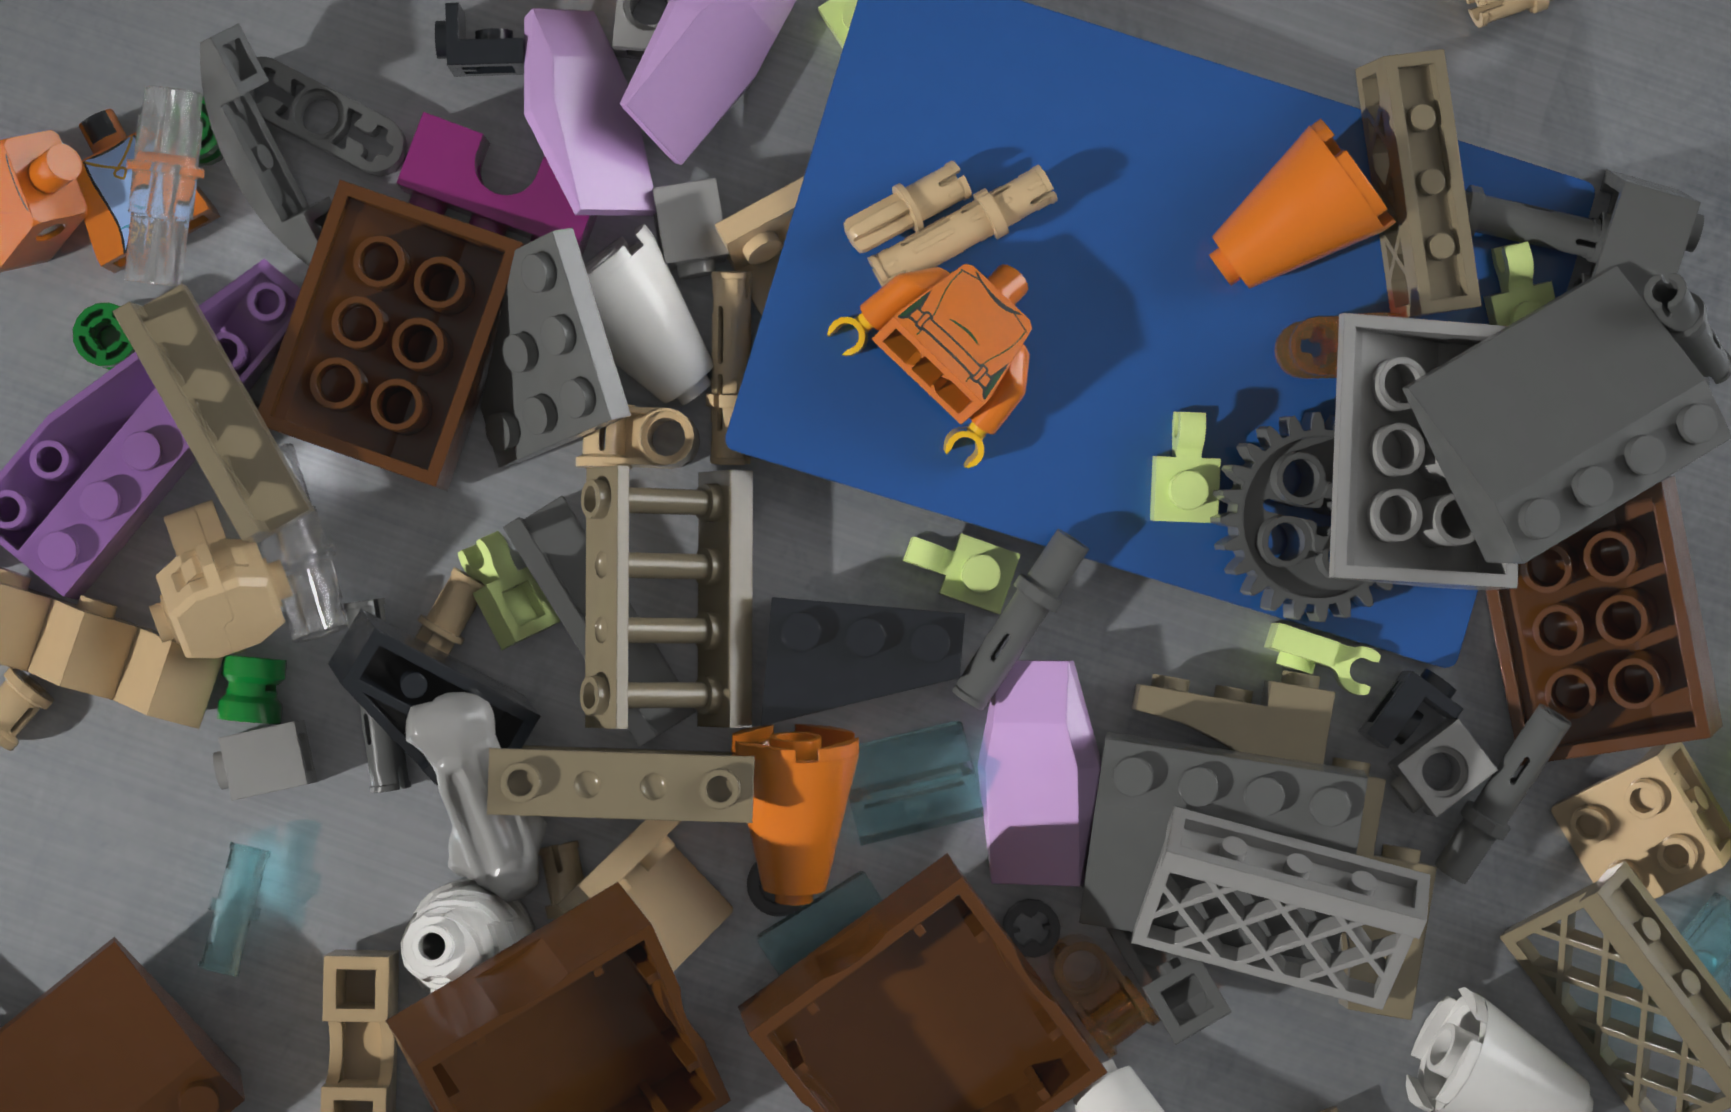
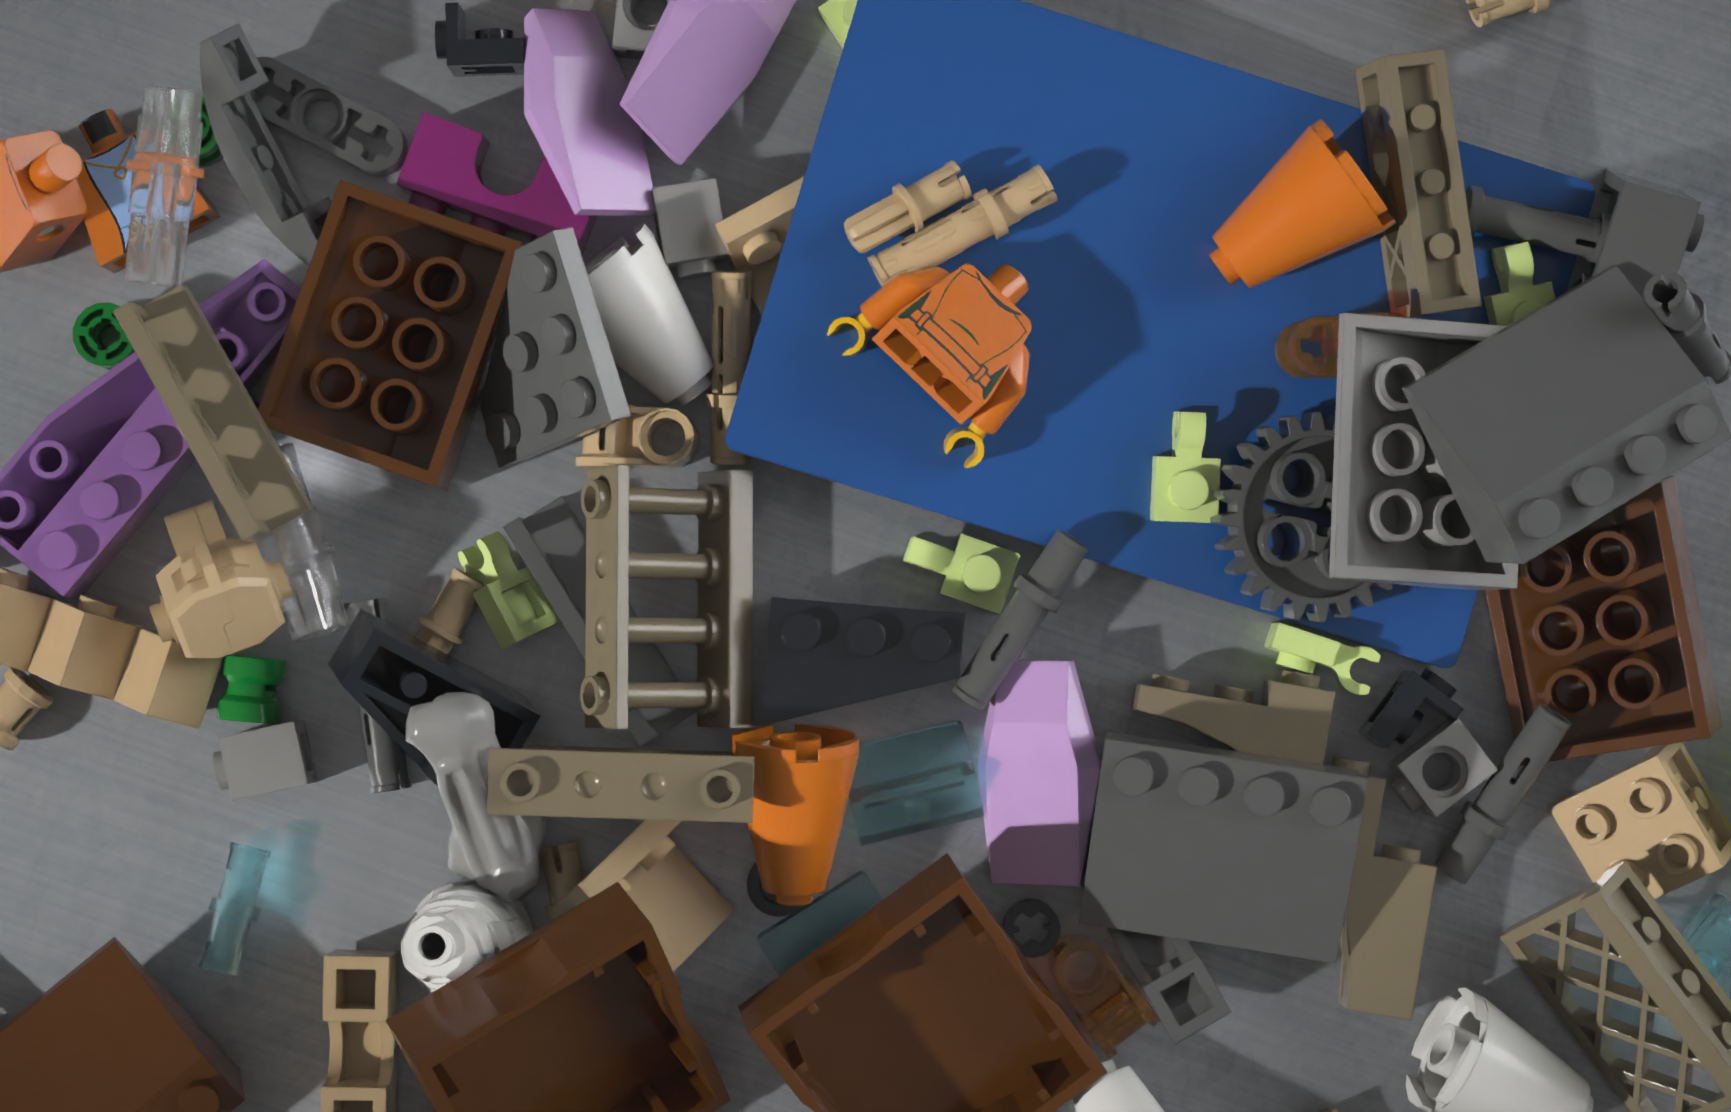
(1290, 877): light grey fence -> none

